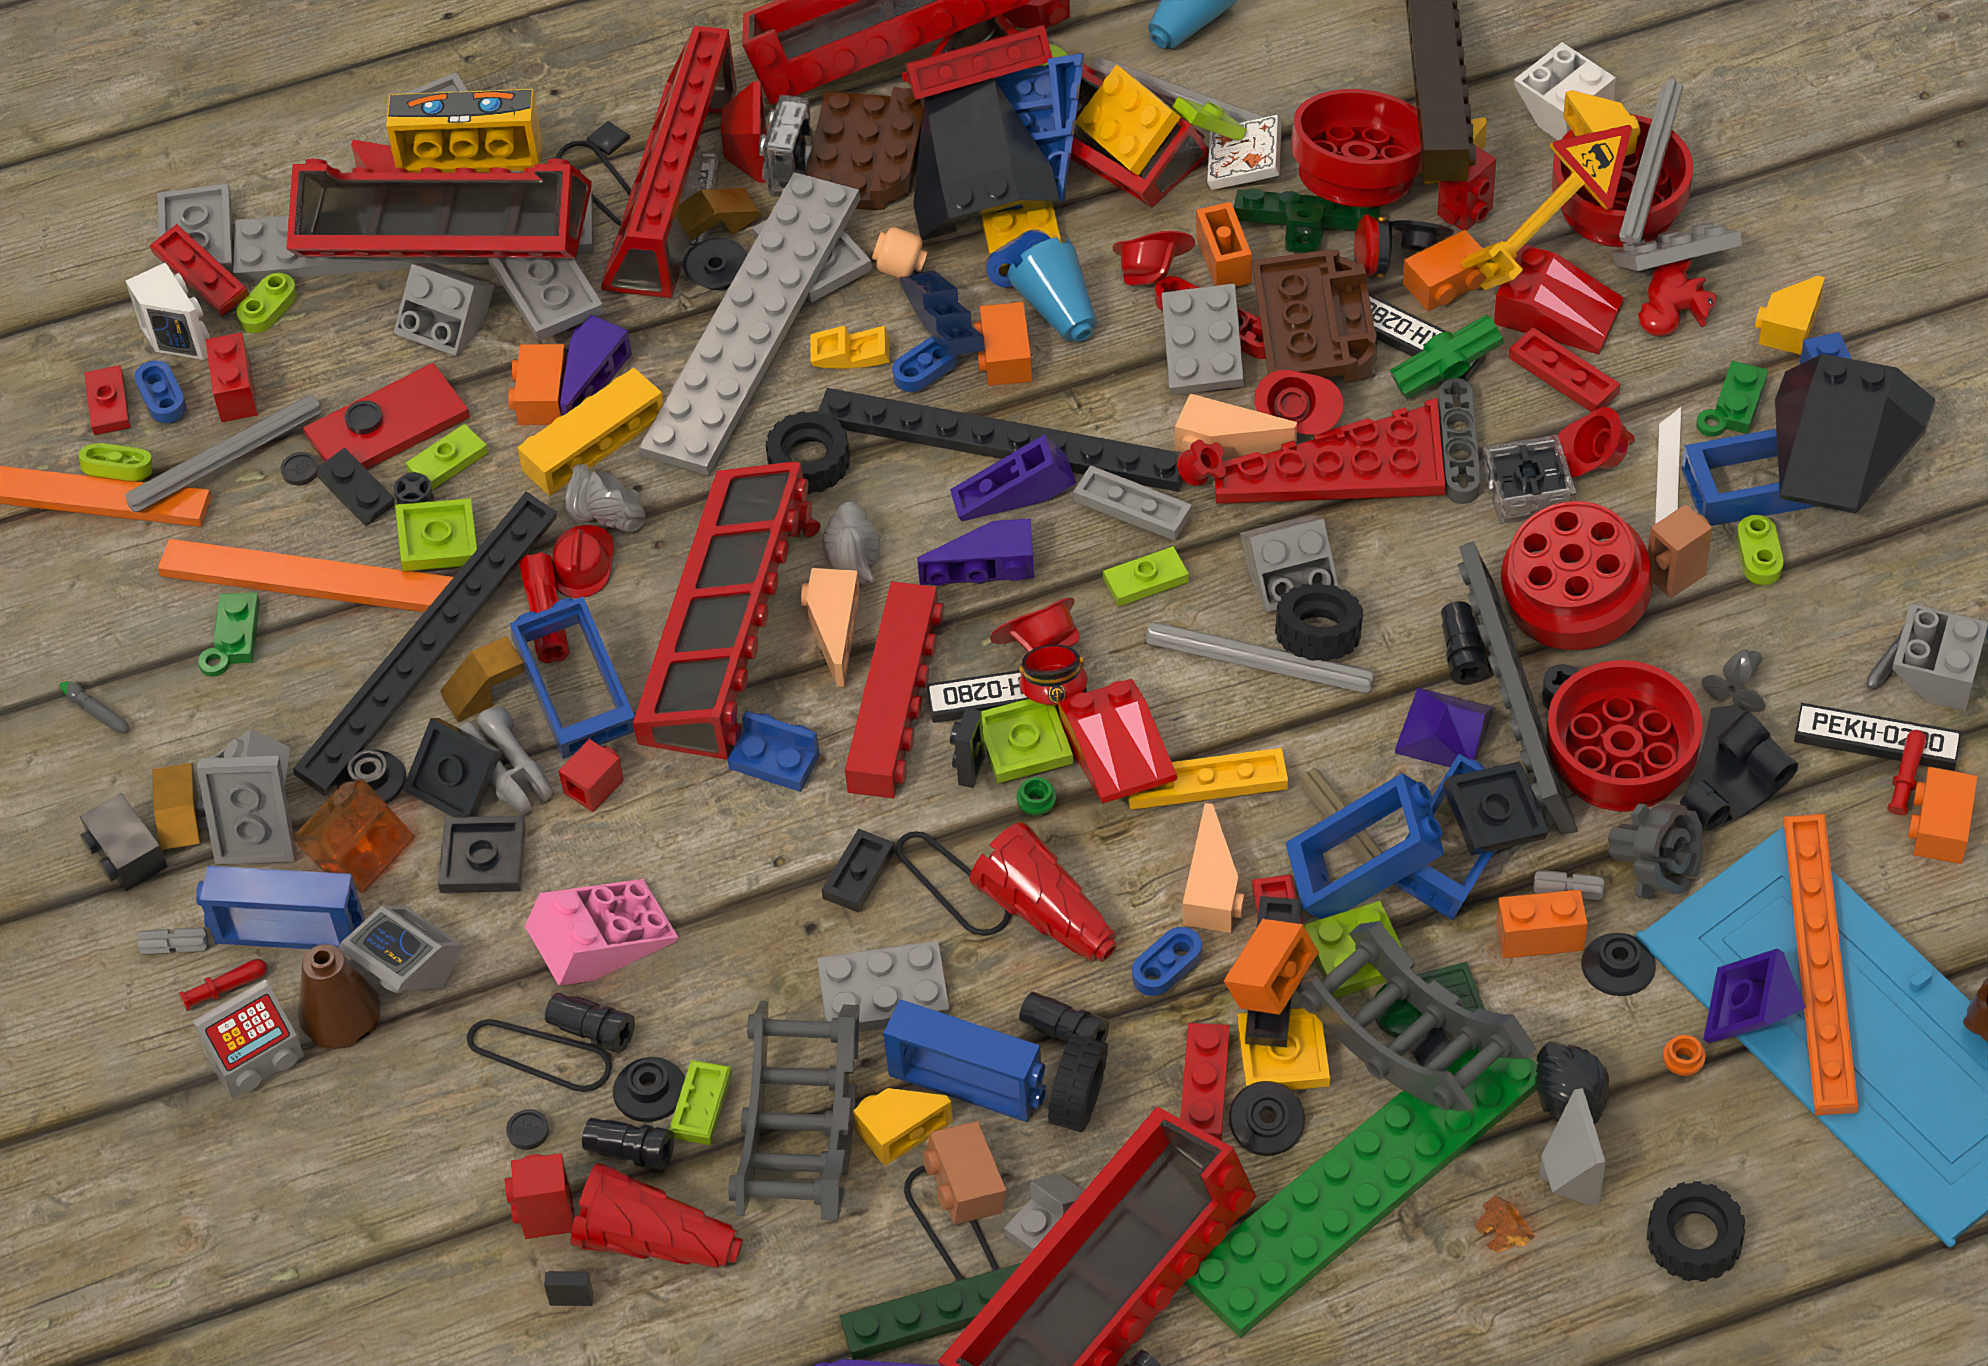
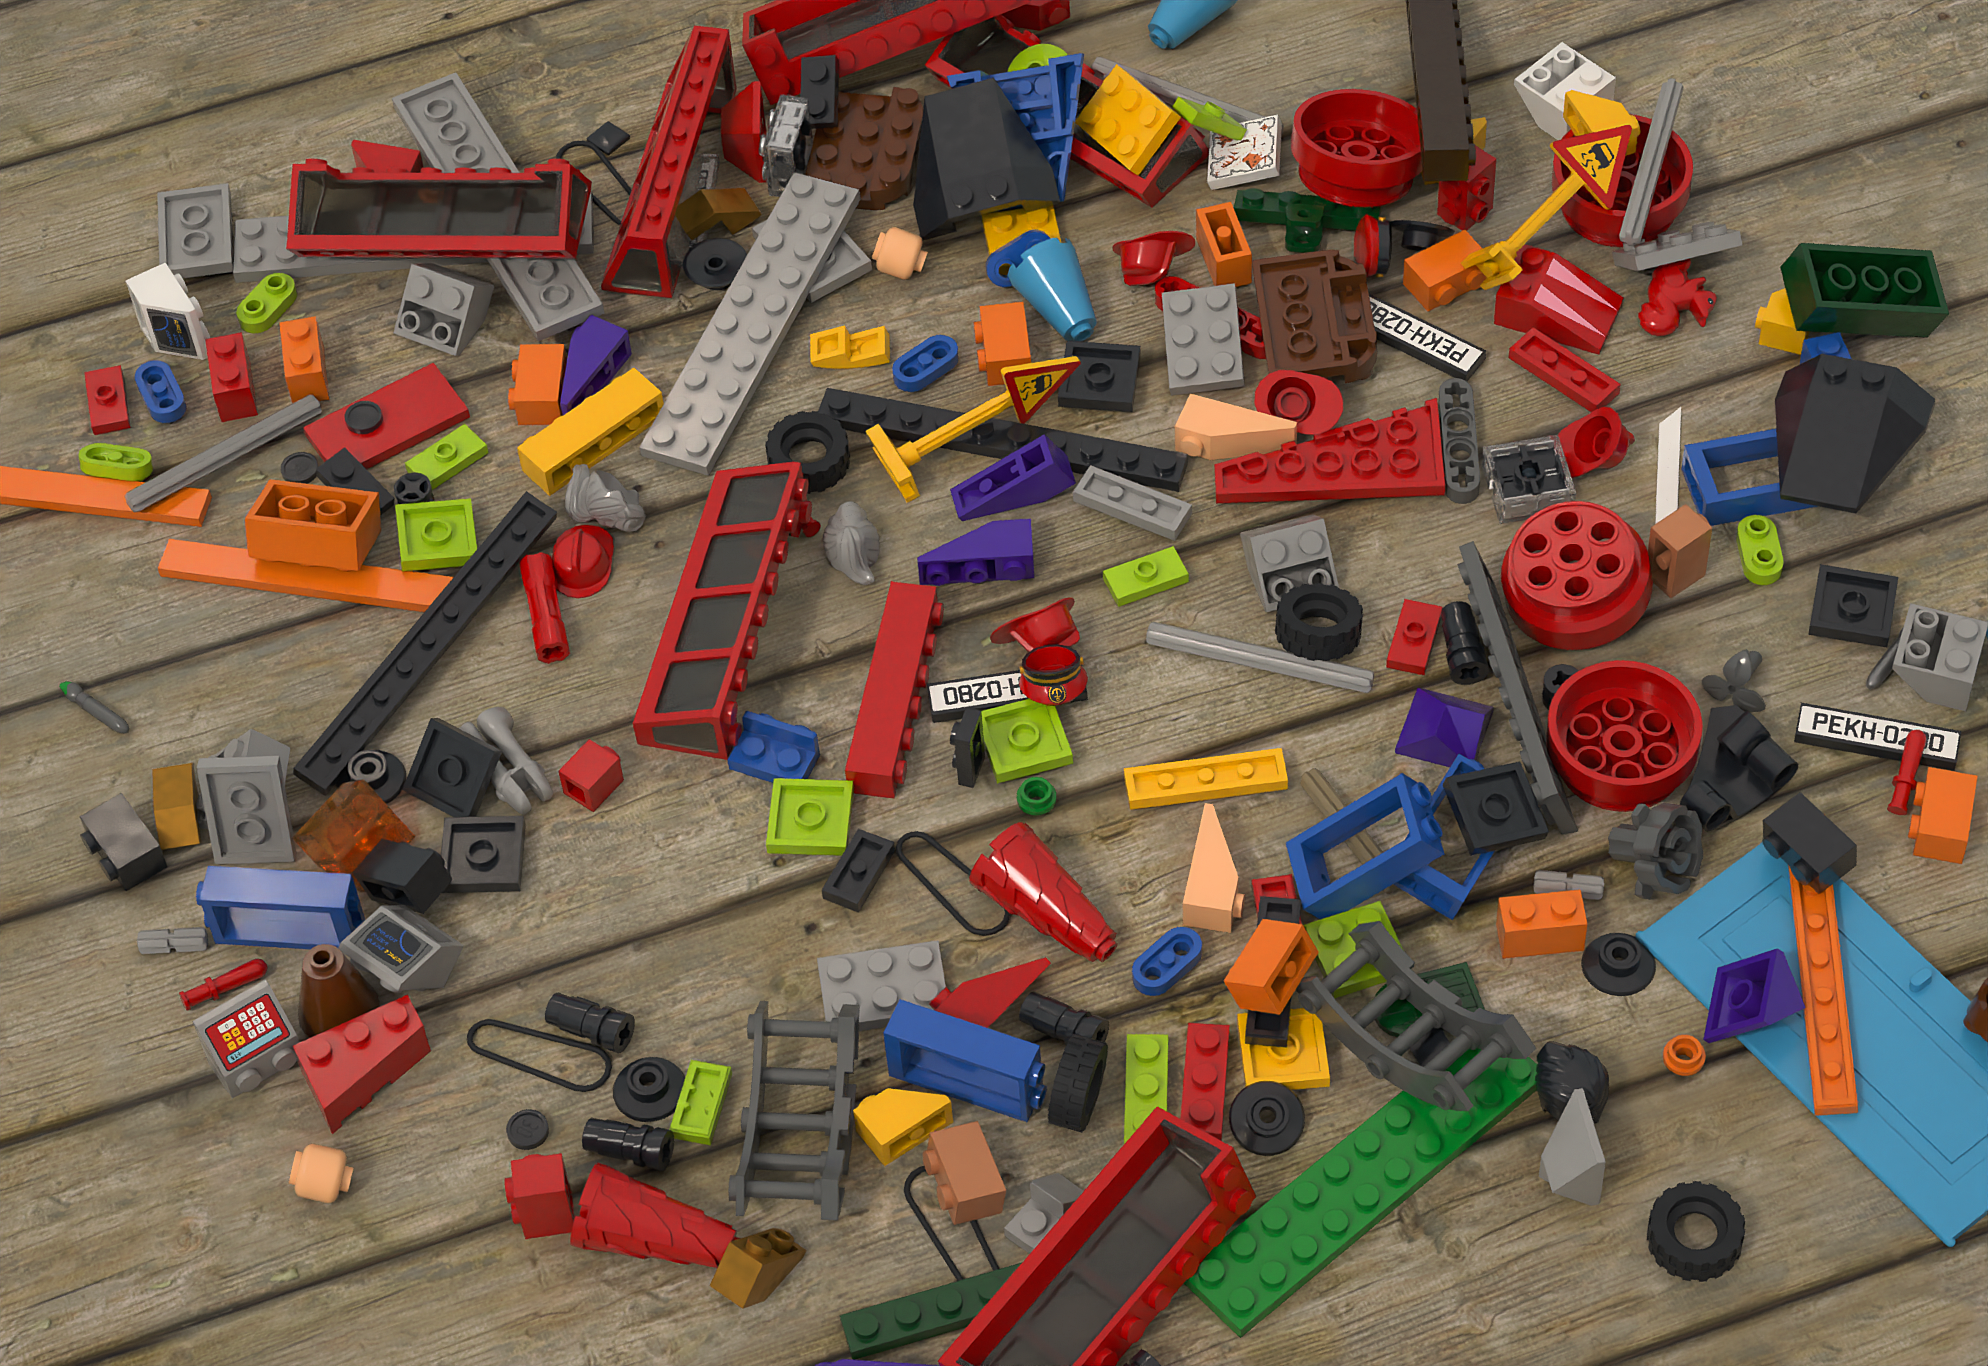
(199, 270): red tile -> none
(233, 632): hinge -> none
(304, 359): none -> orange brick
(313, 525): none -> orange brick
(320, 1173): none -> light nougat head
(361, 1057): none -> wedge
(403, 875): none -> black brick
(464, 130): yellow brick -> none
(469, 686): pearl gold slope -> none
(568, 1288): black tile -> none
(597, 929): bright pink slope -> none
(599, 728): blue window -> none
(756, 1266): none -> pearl gold slope
(810, 816): none -> lime plate
(821, 88): none -> black plate
(832, 612): light nougat slope -> none
(941, 313): dark blue slope -> none
(978, 62): red fence -> none
(988, 996): none -> red slope
(1026, 391): none -> yellow piece
(1103, 378): none -> black plate
(1116, 740): red slope -> none
(1145, 1078): none -> lime plate
(1201, 462): red brick -> none
(1414, 637): none -> red plate
(1447, 356): green piece -> none
(1508, 1222): clear orange tile -> none
(1736, 401): green hinge -> none
(1809, 843): none -> black brick
(1853, 605): none -> black plate
(1864, 290): none -> dark green brick

